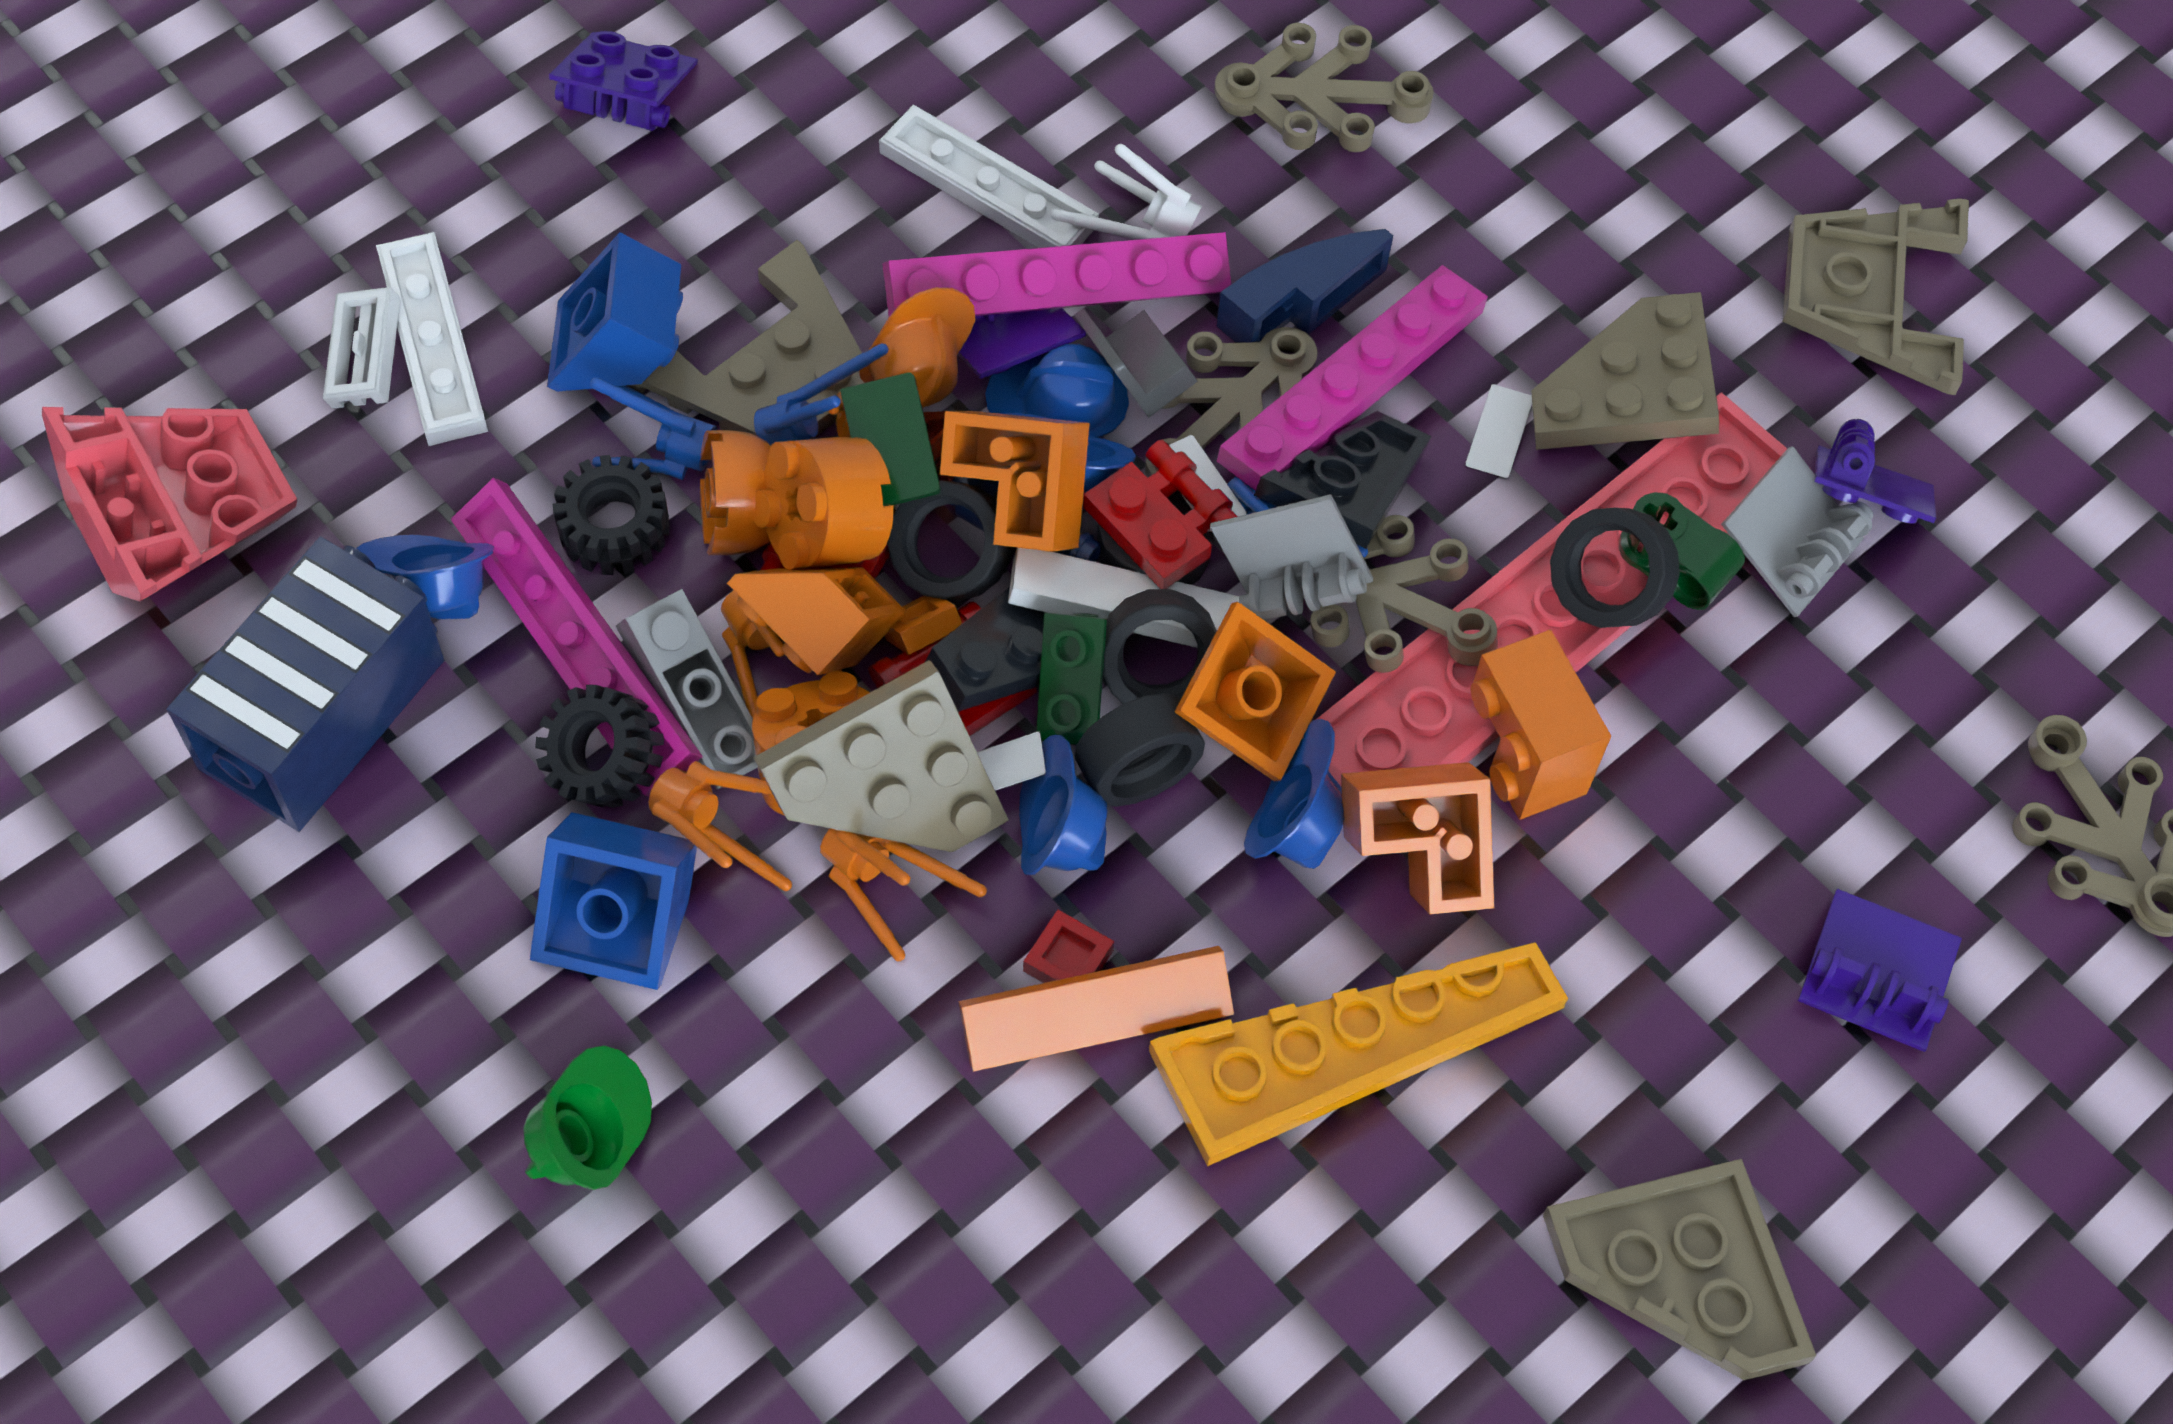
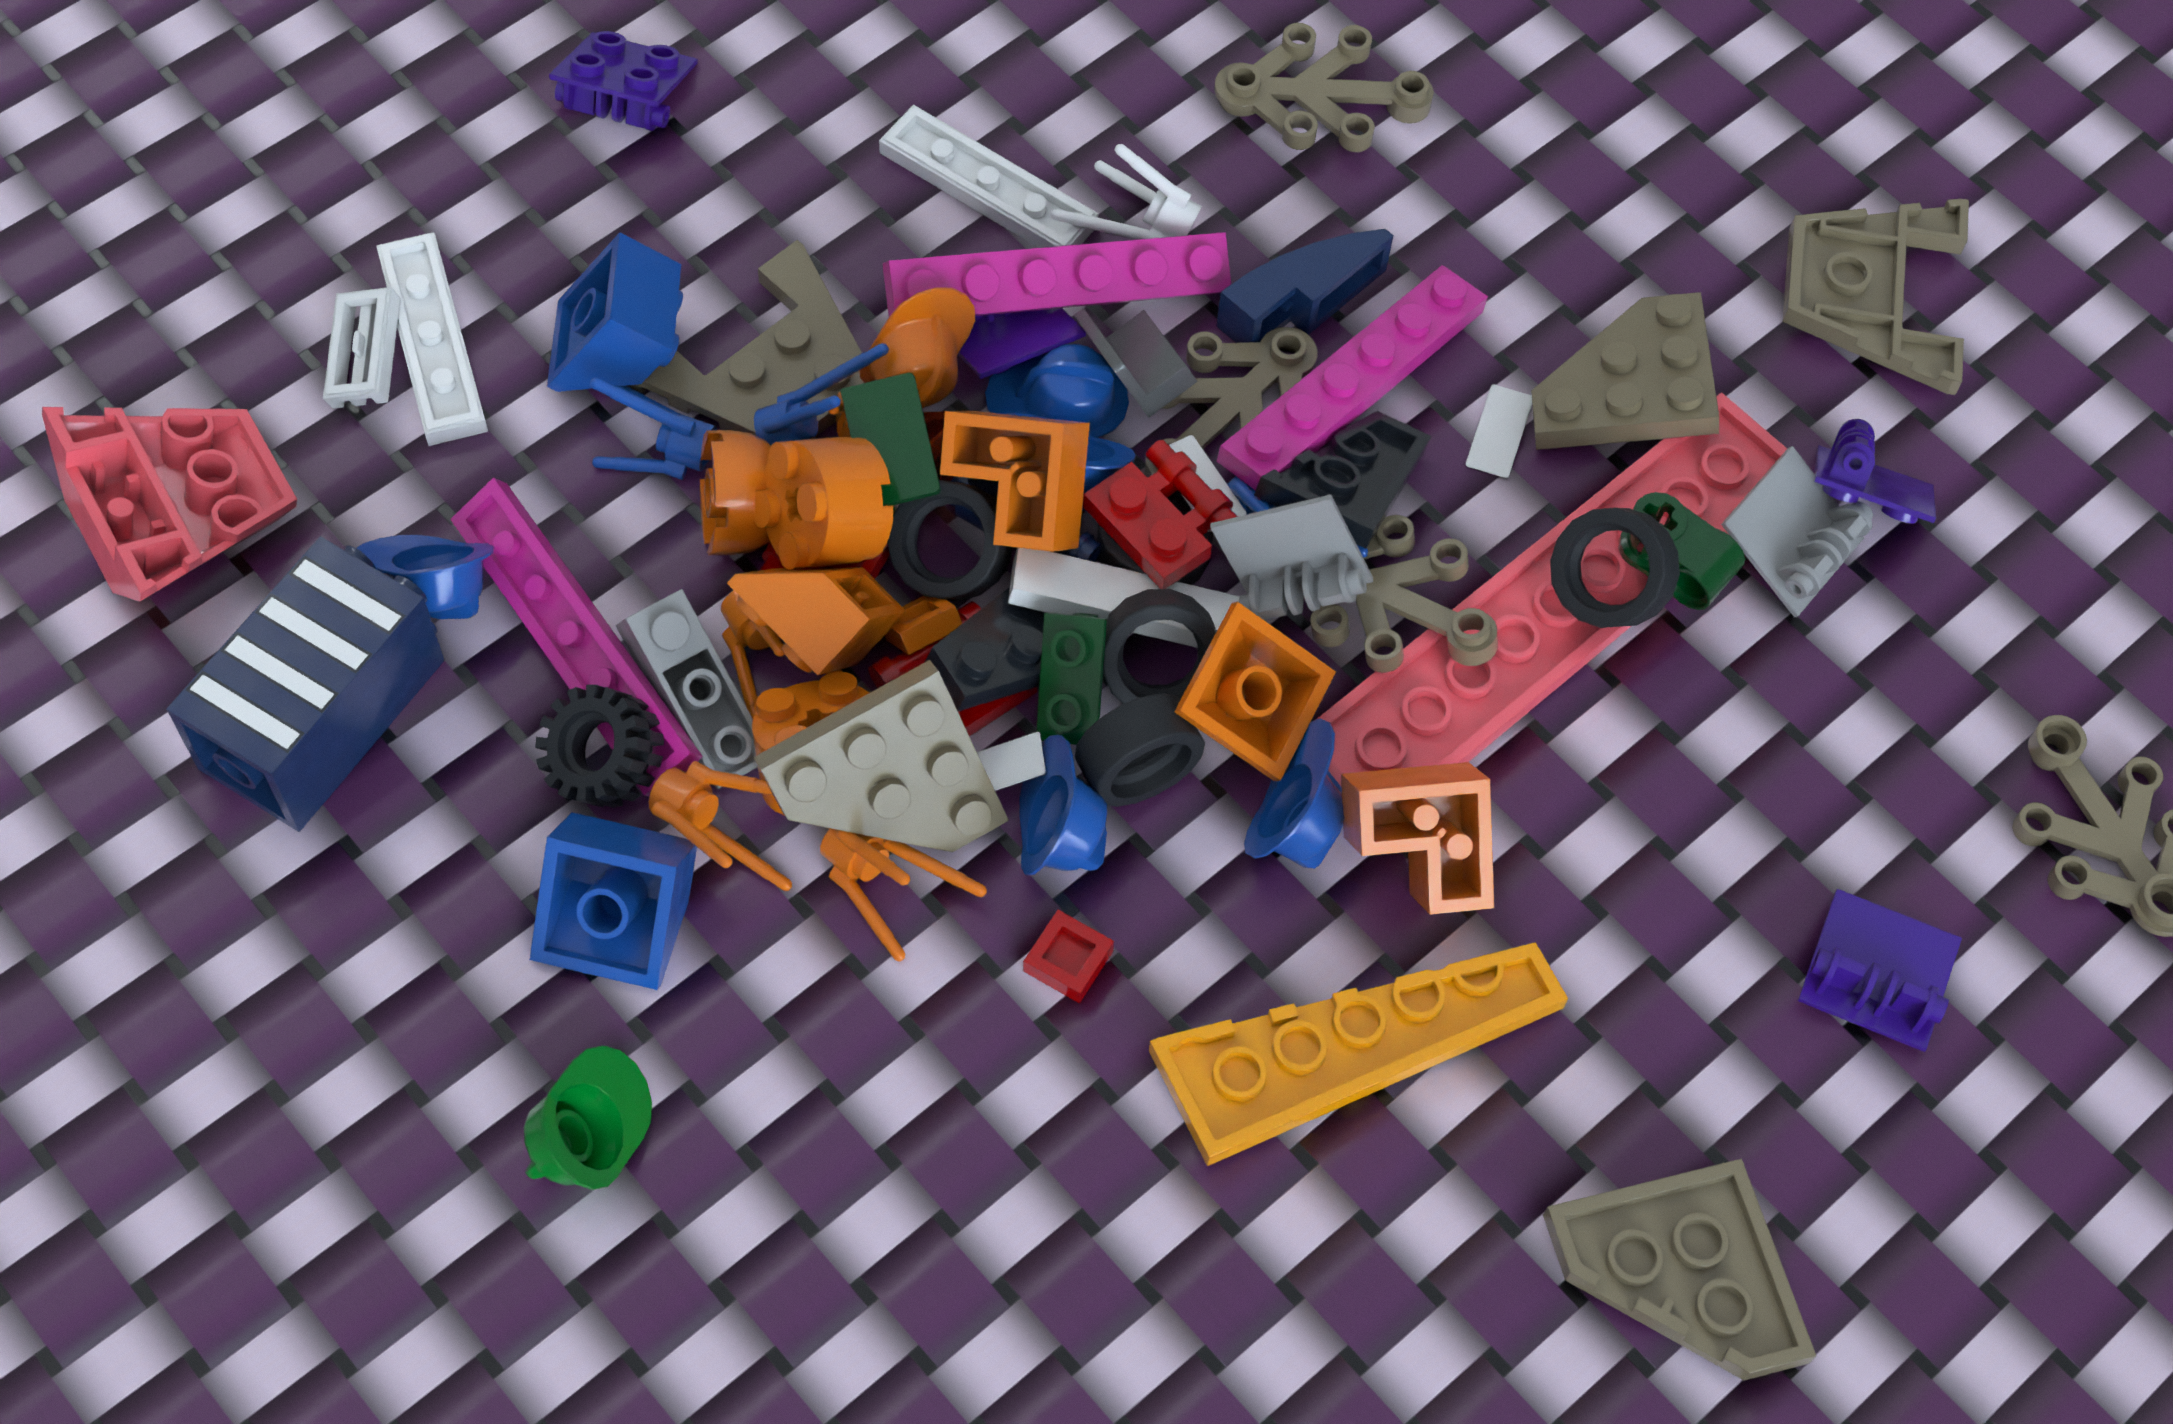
(603, 486): black tyre -> none
(1096, 1008): tile -> none
(1544, 724): orange brick -> none

